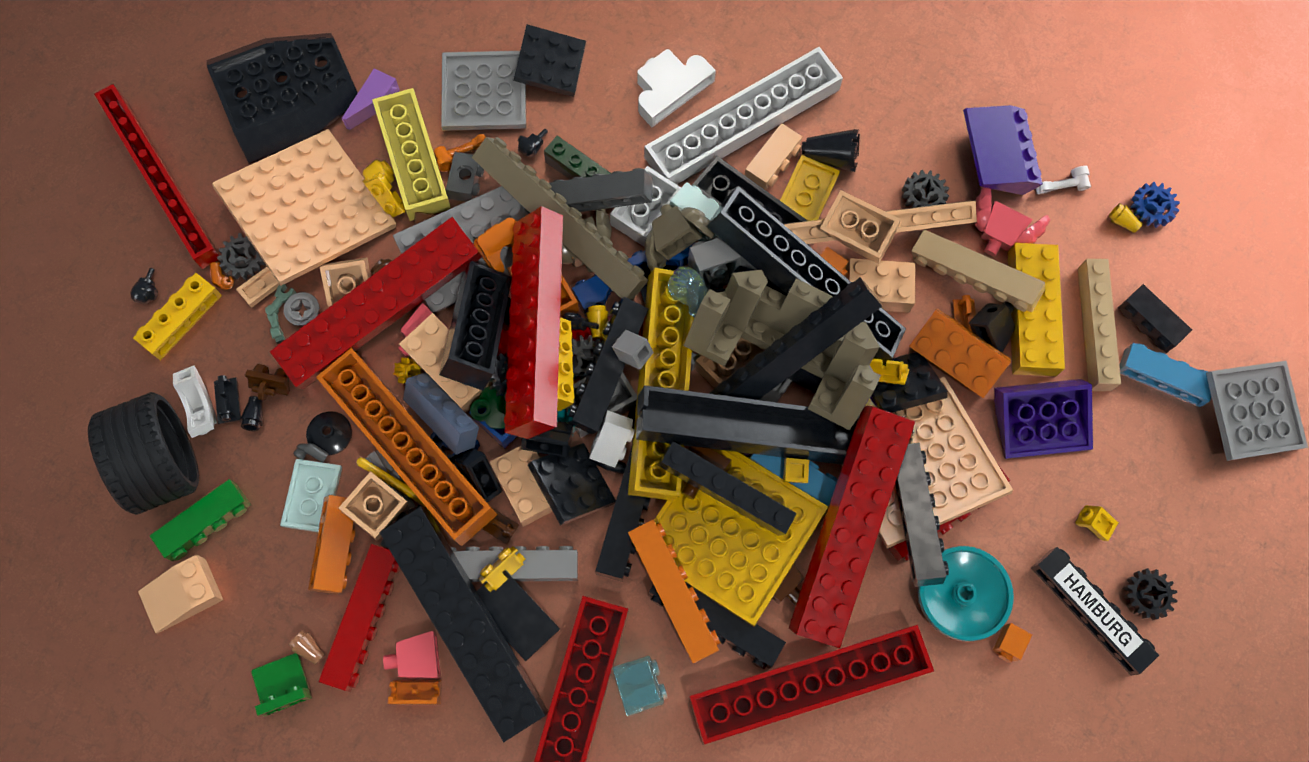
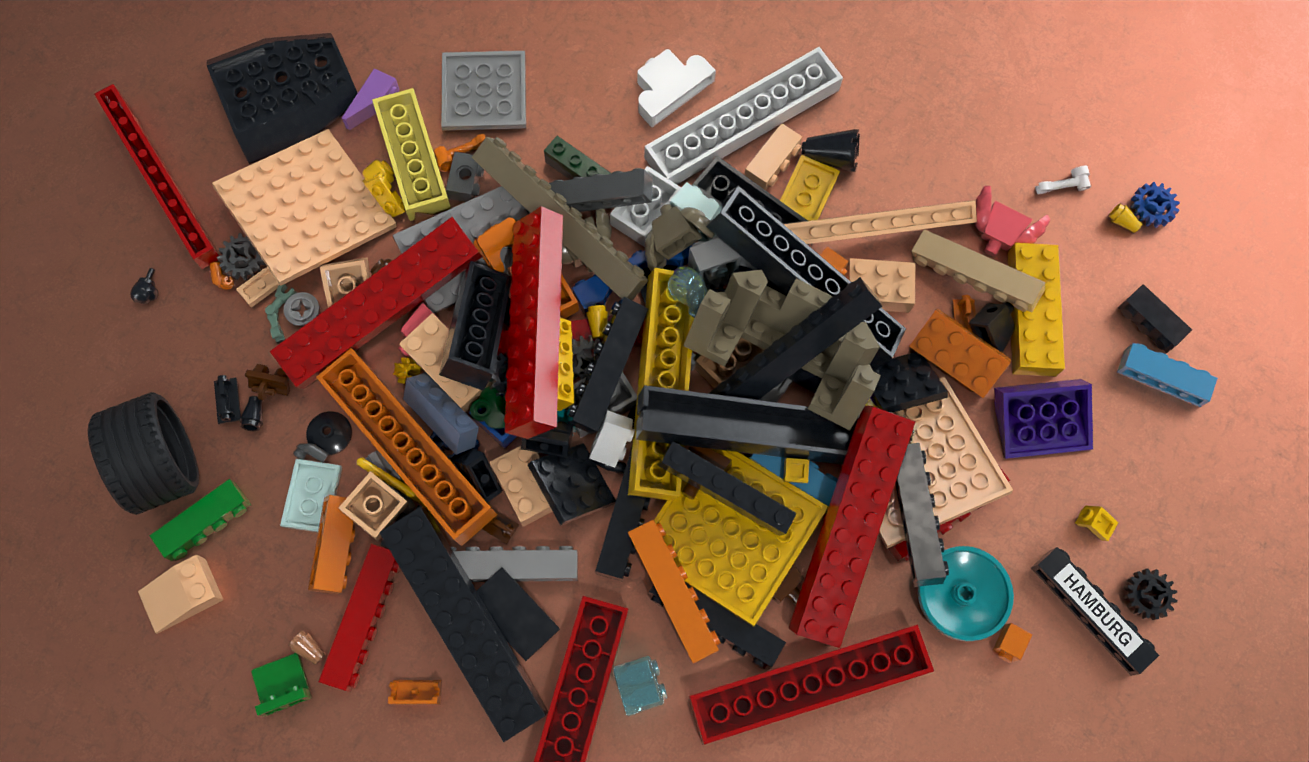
(177, 316): yellow brick -> none
(195, 400): white arch -> none
(416, 657): coral torso -> none
(493, 573): yellow hinge -> none
(532, 144): black piece -> none
(550, 60): black plate -> none
(579, 322): black piece -> none
(632, 349): light grey brick -> none
(860, 226): light nougat slope -> none
(893, 372): yellow hinge -> none
(915, 193): dark grey gear -> none
(1003, 148): dark purple slope -> none
(1099, 325): tan brick -> none
(1256, 410): light grey plate -> none

